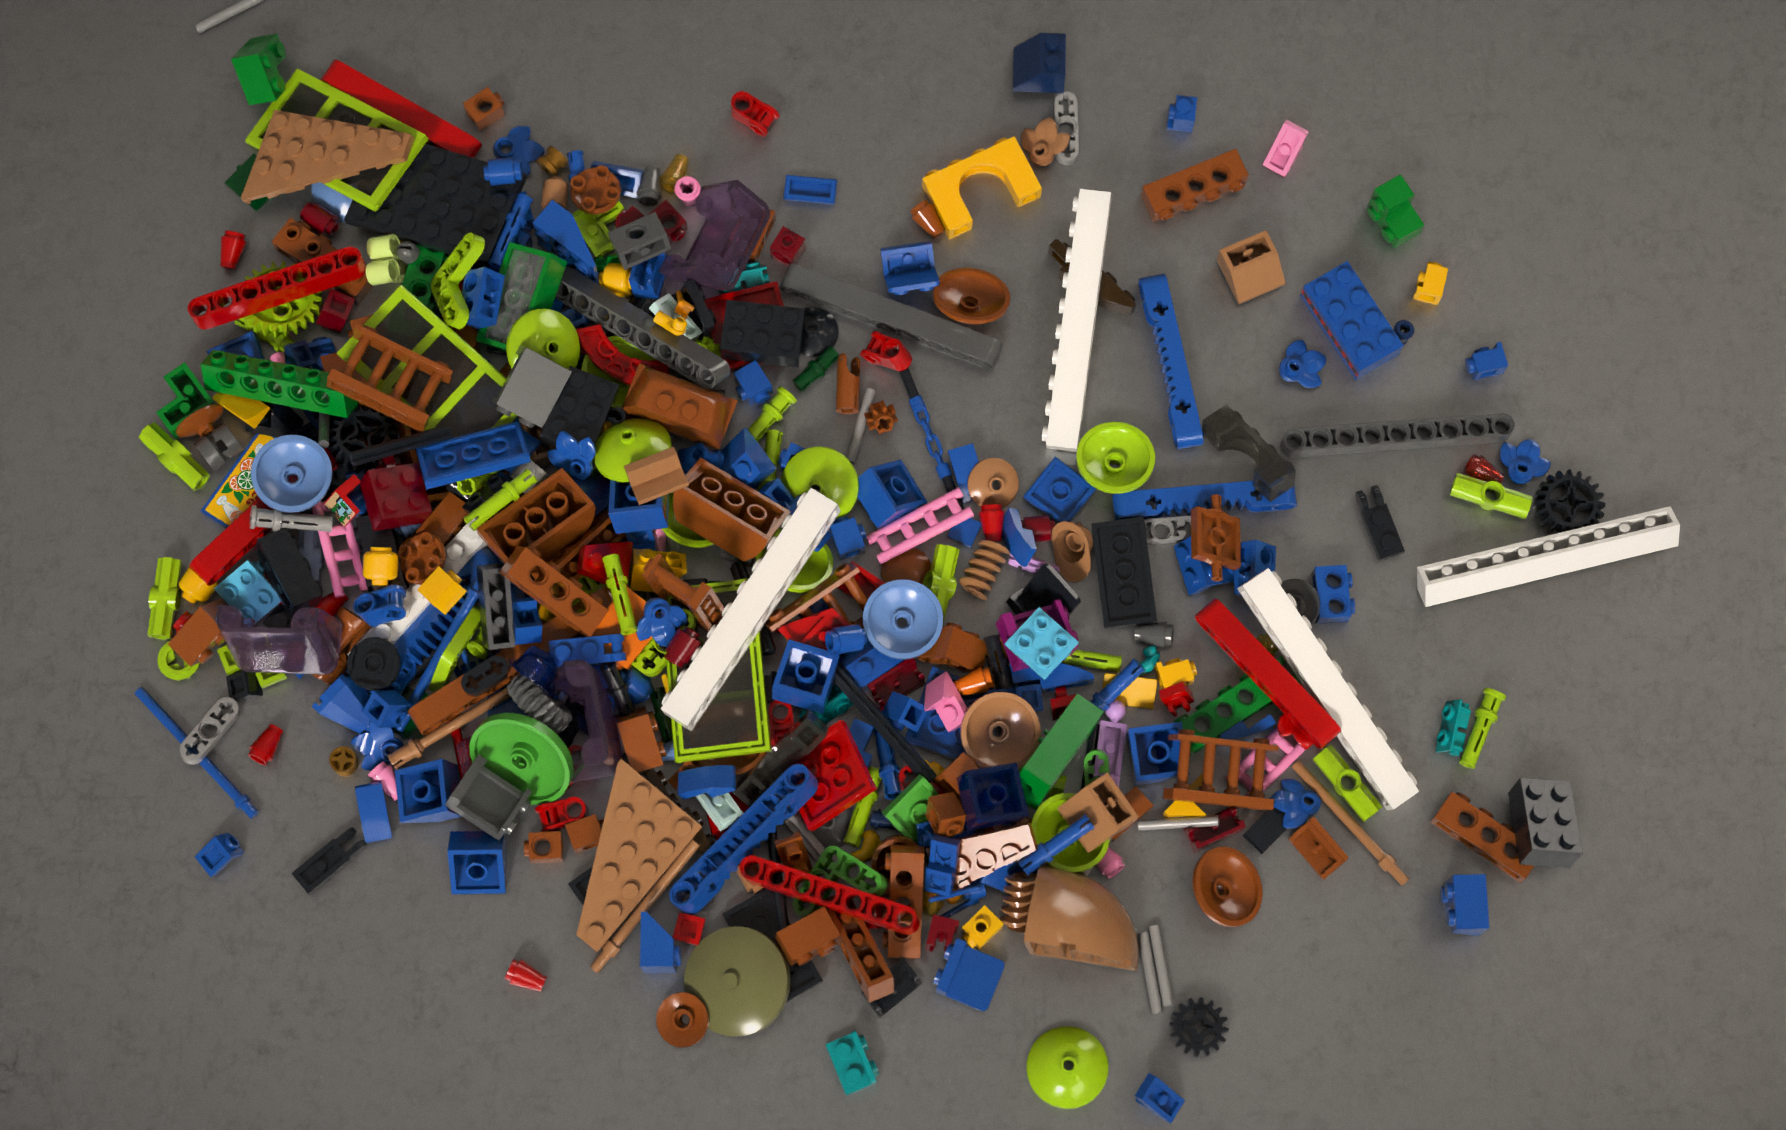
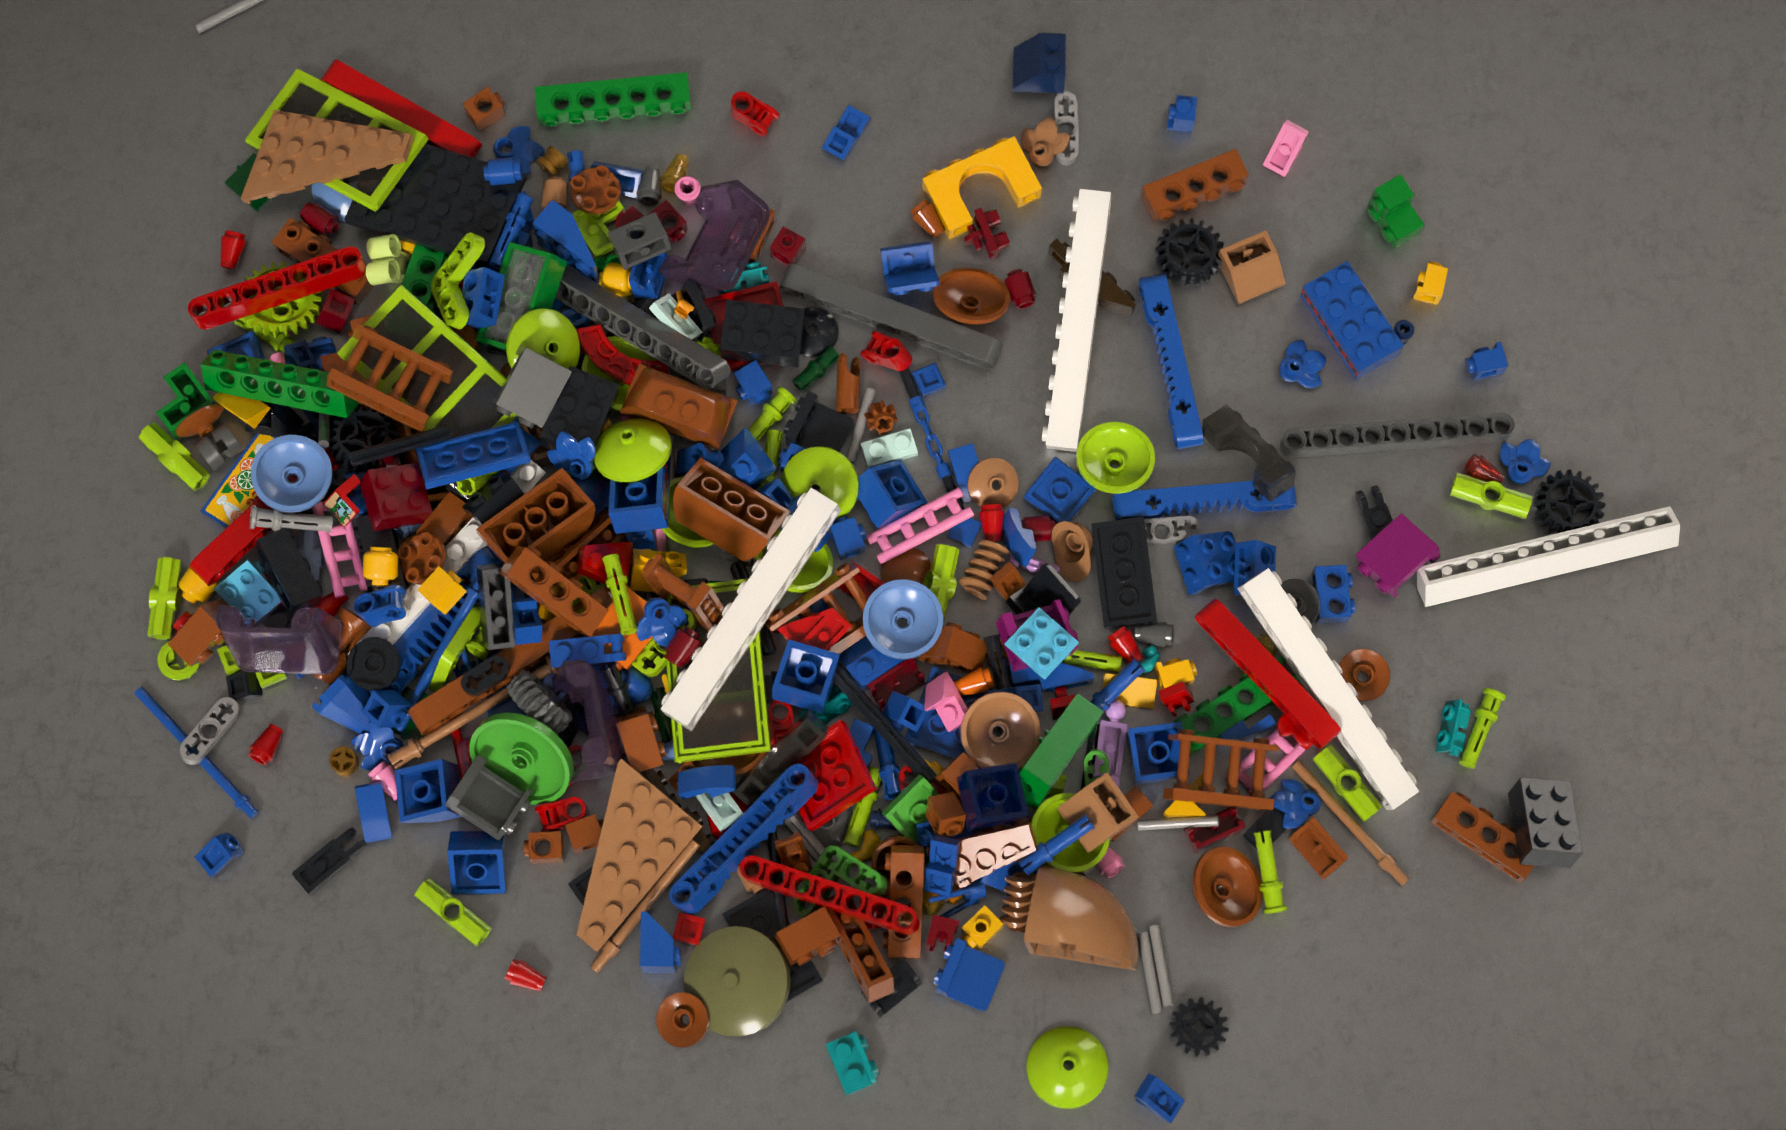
(257, 68): green brick -> none
(408, 252): dark grey hinge -> none
(440, 900): none -> lime piece
(500, 499): lime pin -> none
(538, 667): clear blue piece -> none
(601, 91): none -> green brick
(620, 415): black hand -> none
(656, 475): medium nougat panel -> none
(674, 326): yellow arm -> none
(810, 189): blue tile -> none
(817, 425): none -> black bracket
(845, 639): blue brick -> none
(846, 133): none -> blue slope
(889, 448): none -> light aqua plate
(928, 379): none -> blue tile
(984, 222): none -> dark red hips
(1007, 581): none -> dark orange bracket
(1020, 288): none -> dark red brick
(1125, 644): none -> red cone
(1180, 248): none -> black gear
(1215, 538): dark orange plate -> none
(1271, 886): none -> lime pin
(1372, 666): none -> dark orange dish
(1396, 555): none -> magenta panel
(1466, 903): blue slope -> none

